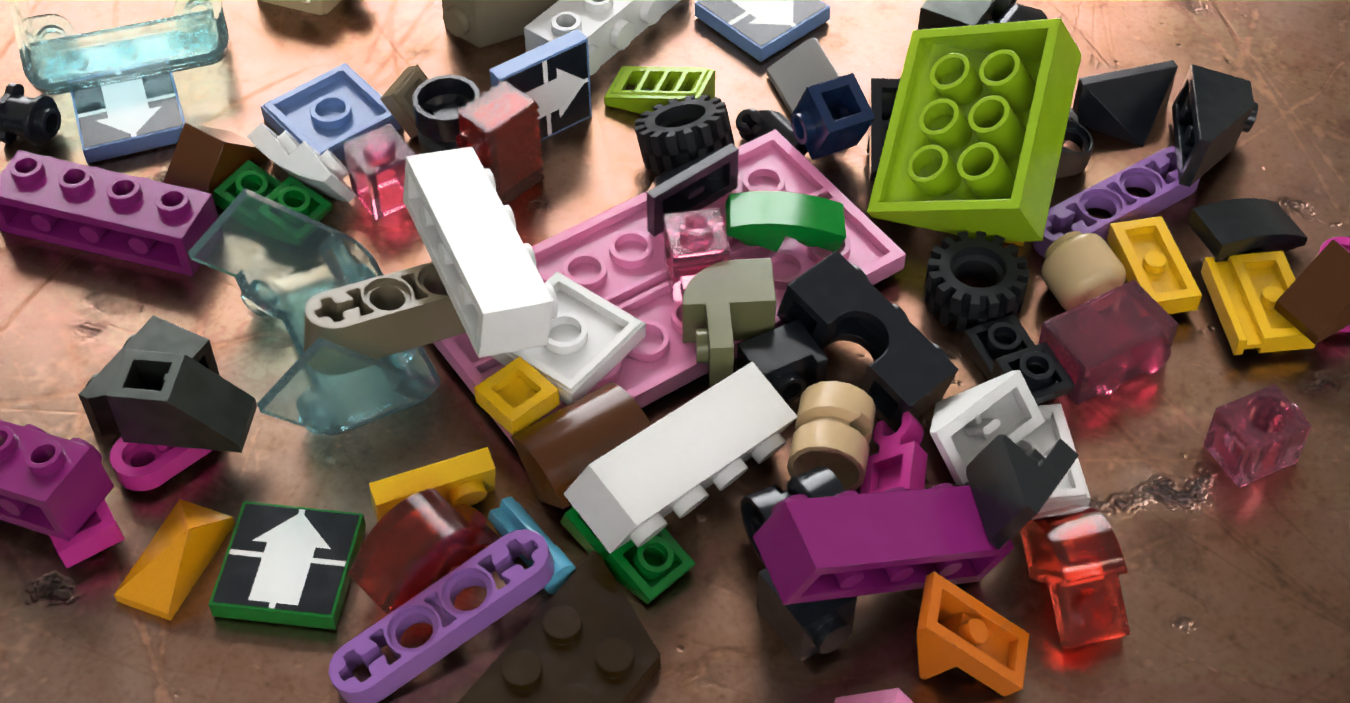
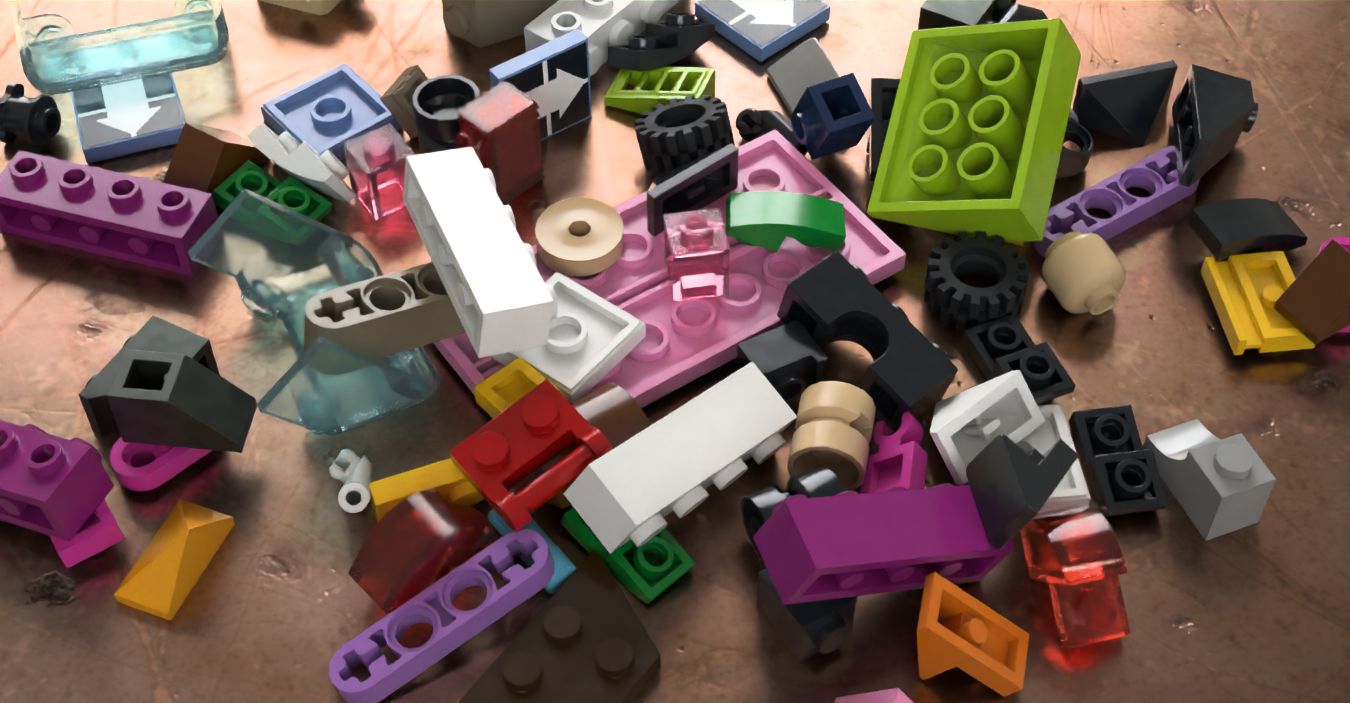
(288, 565): tile -> none
(356, 476): none -> white arm
(520, 443): none -> red plate
(599, 240): none -> tan piece
(662, 43): none -> black slope
(728, 305): brick -> none
(1110, 340): clear pink brick -> none
(1114, 461): none -> black slope
(1155, 263): yellow plate -> none
(1213, 479): none -> light grey arch
(1257, 435): clear pink brick -> none

